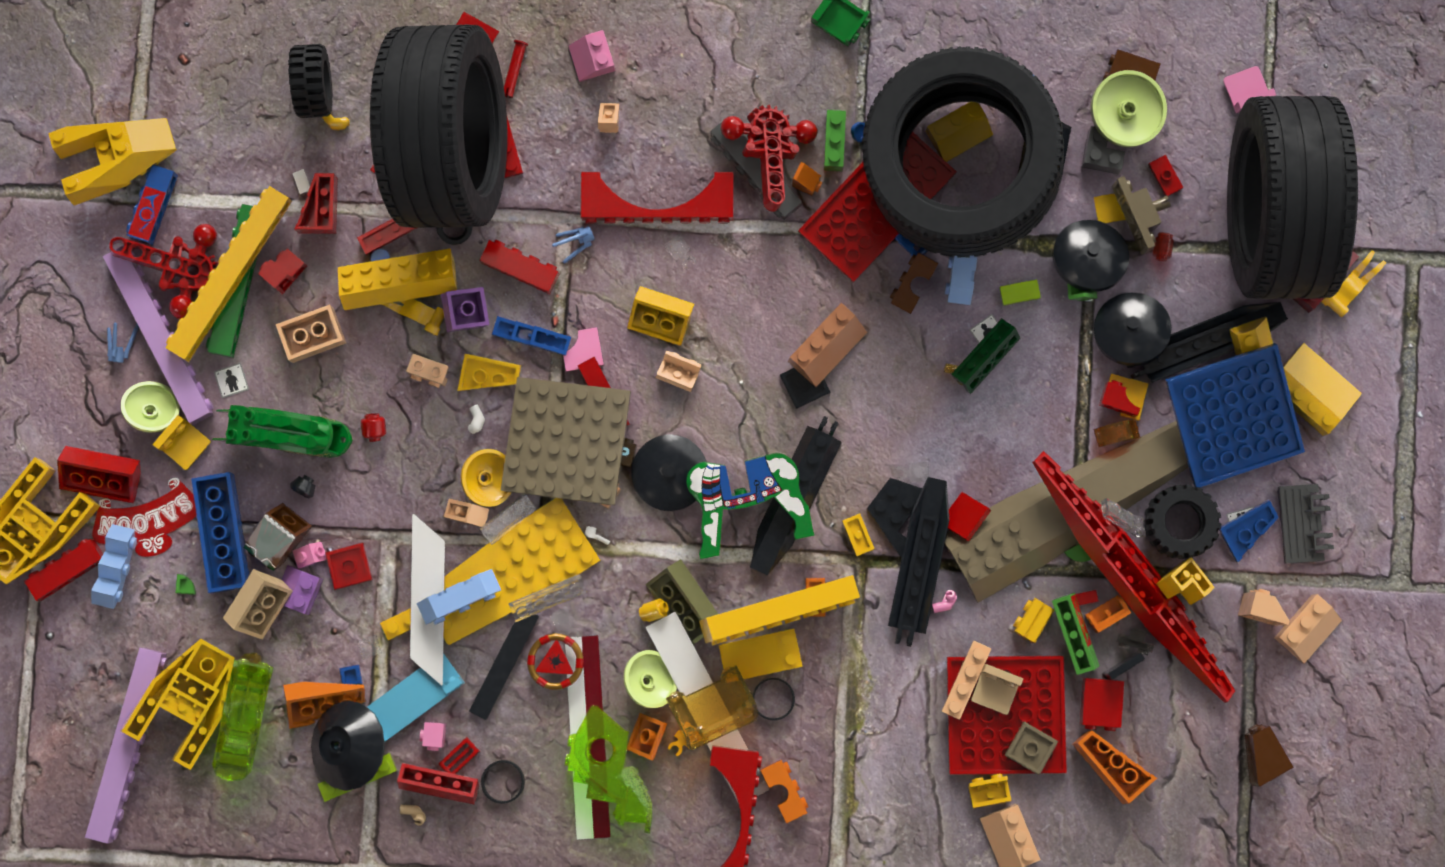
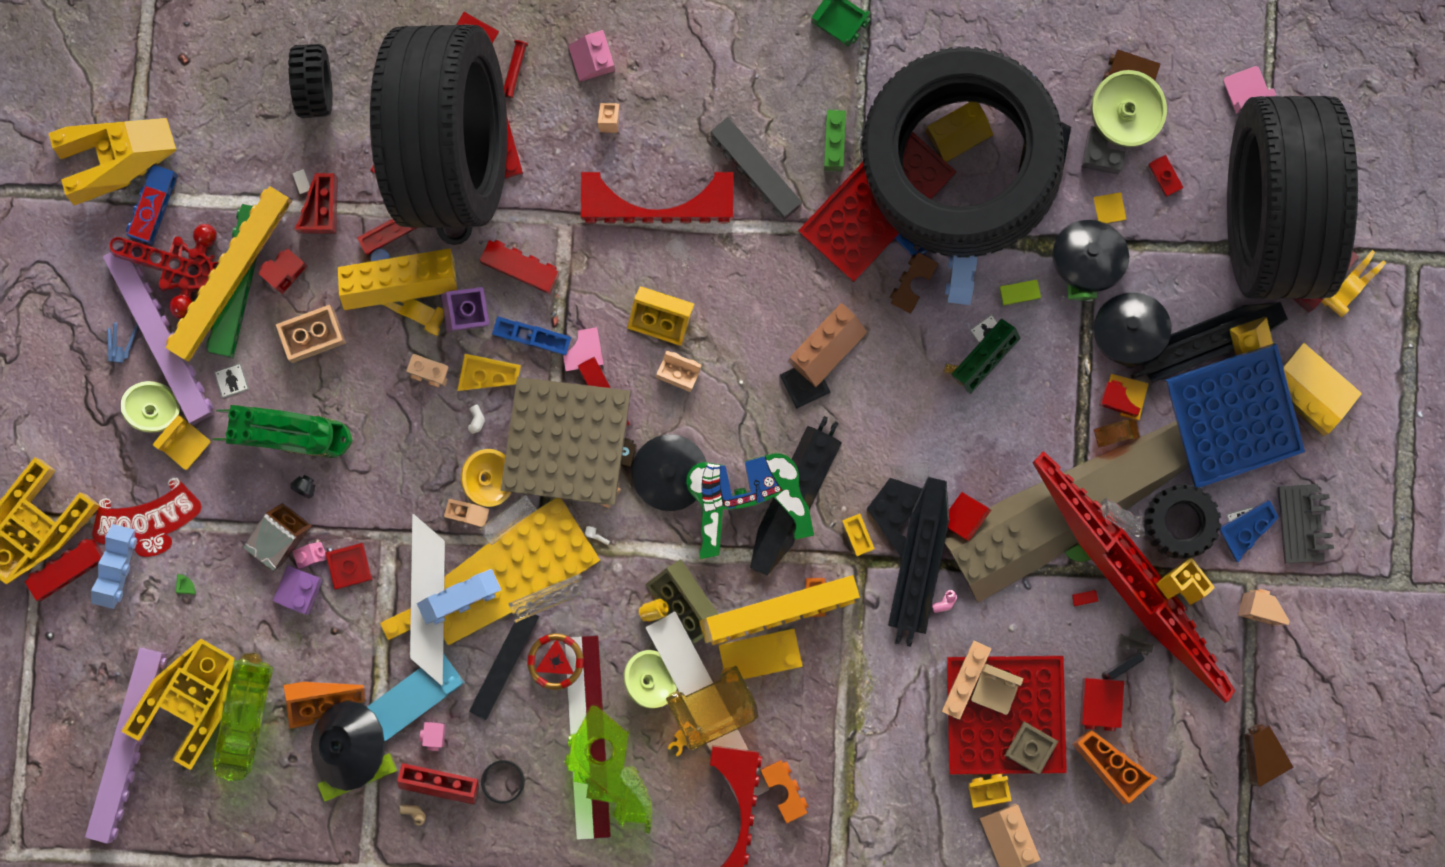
(98, 474): red slope -> none
(220, 532): blue brick -> none
(257, 604): tan brick -> none
(337, 123): yellow arm -> none
(351, 675): blue tile -> none
(373, 427): red head -> none
(471, 746): red tile -> none
(583, 235): medium blue plant -> none
(646, 736): orange slope -> none
(778, 139): red piece -> none
(793, 695): black tyre -> none
(806, 179): orange slope -> none
(857, 131): blue piece -> none
(1033, 619): yellow brick -> none
(1075, 633): bright green brick -> none
(1107, 614): orange hinge -> none
(1139, 212): dark tan brick -> none
(1163, 246): clear red brick -> none
(1308, 628): light nougat slope -> none

